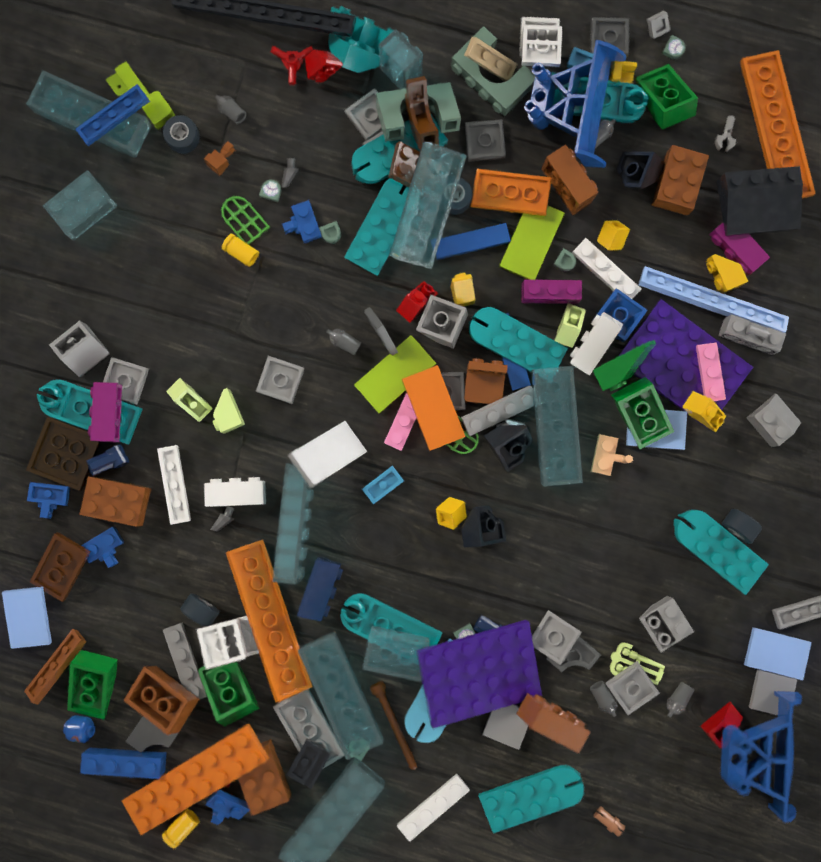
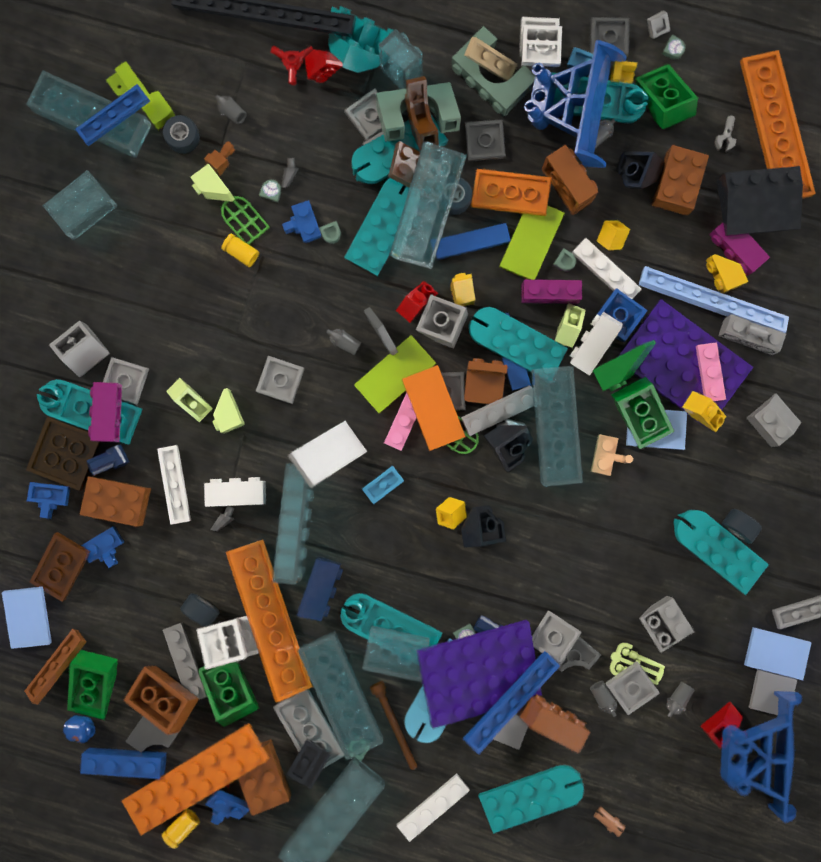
(210, 185): none -> yellowish green slope
(511, 702): none -> blue plate

